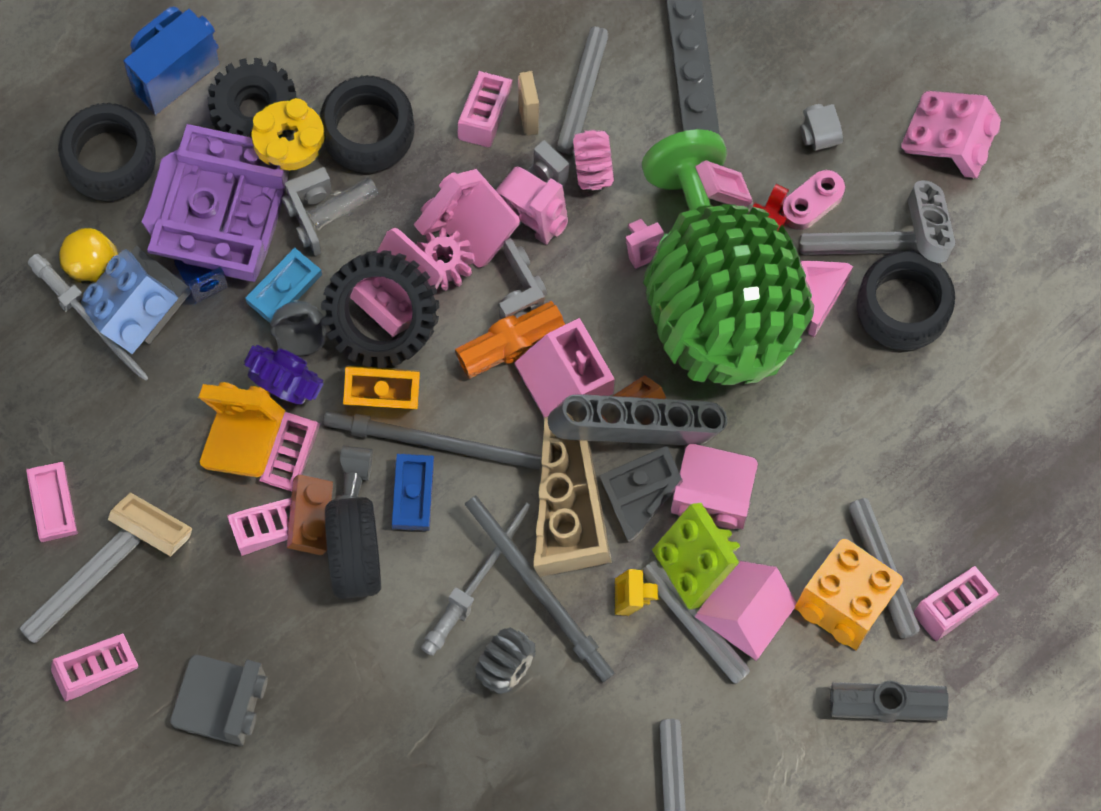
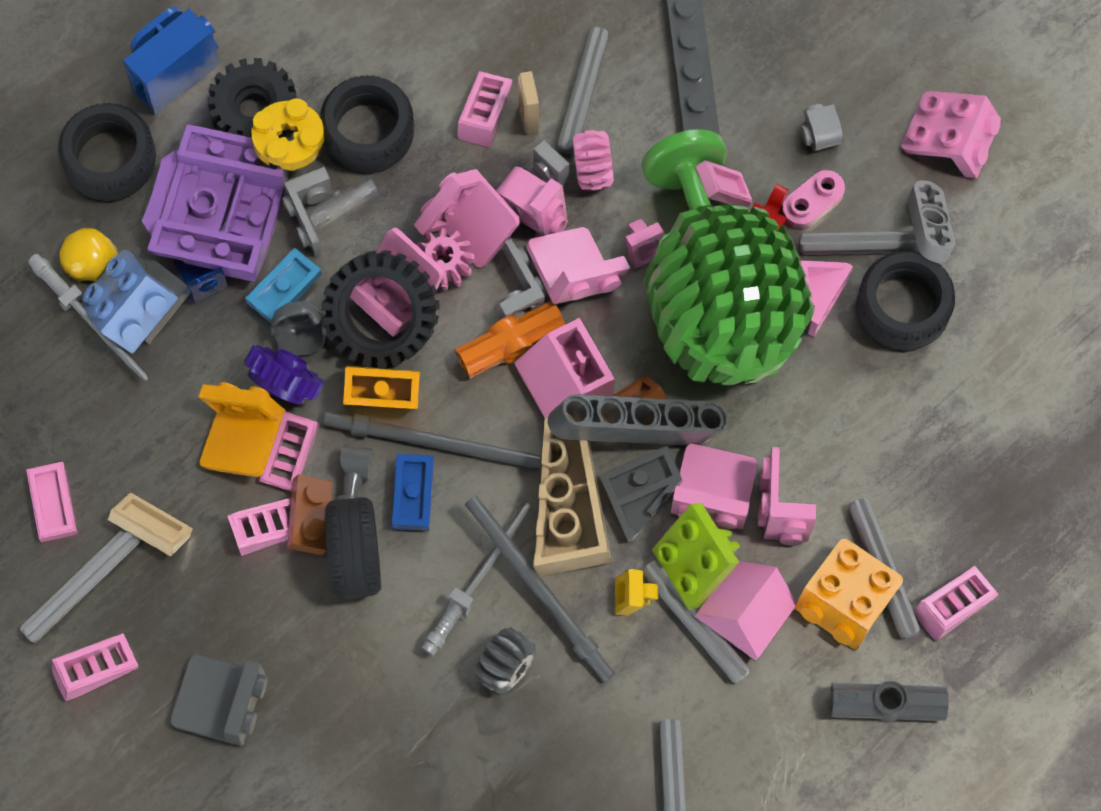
(574, 266): none -> bright pink bracket
(781, 521): none -> bright pink bracket

